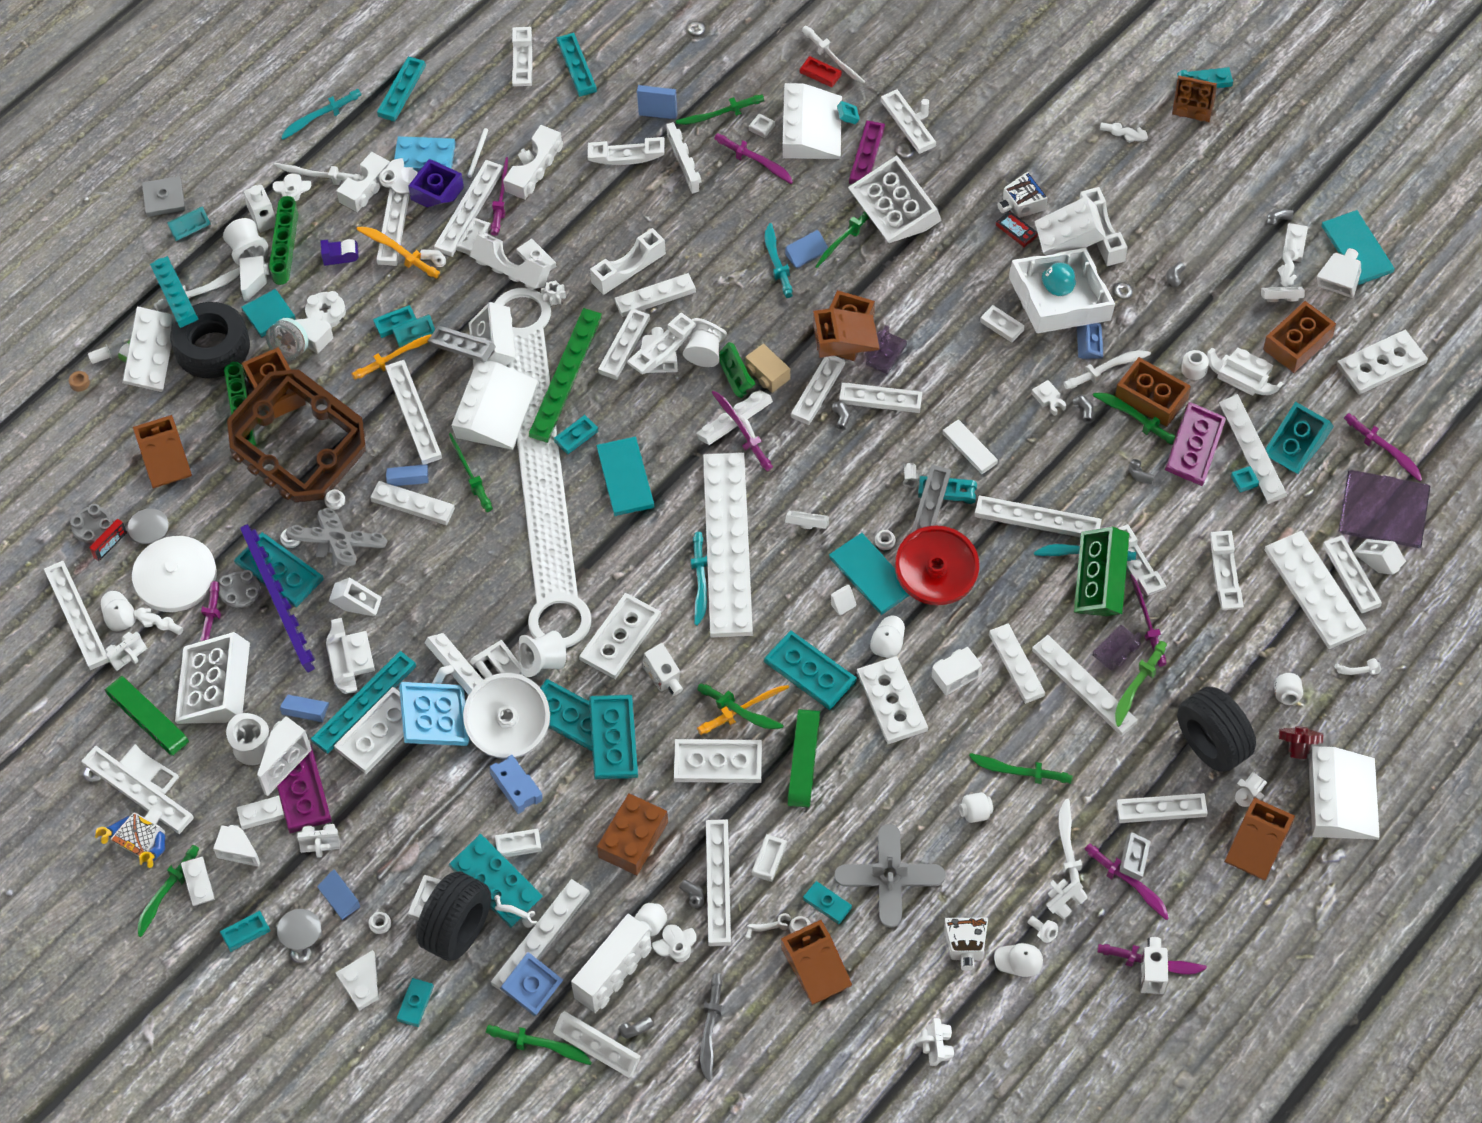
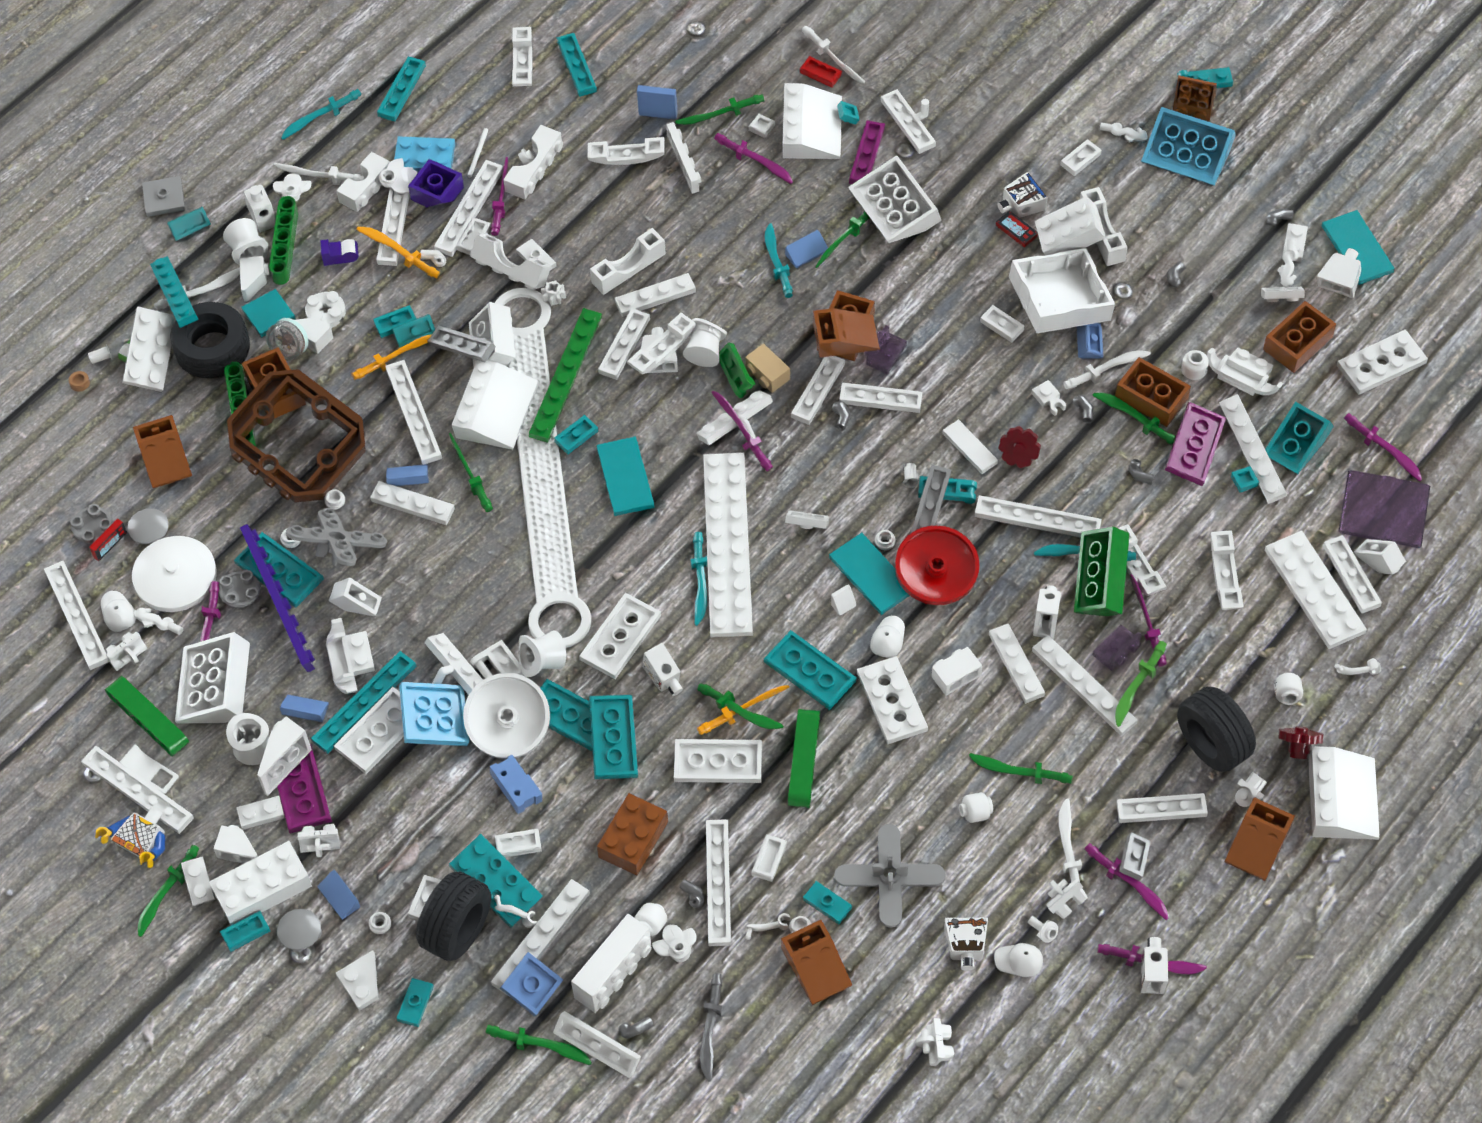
(260, 883): none -> white brick
(1019, 447): none -> dark red plant
(1047, 604): none -> white torso
(1059, 279): teal helmet -> none
(1080, 157): none -> white plate
(1188, 146): none -> medium azure slope

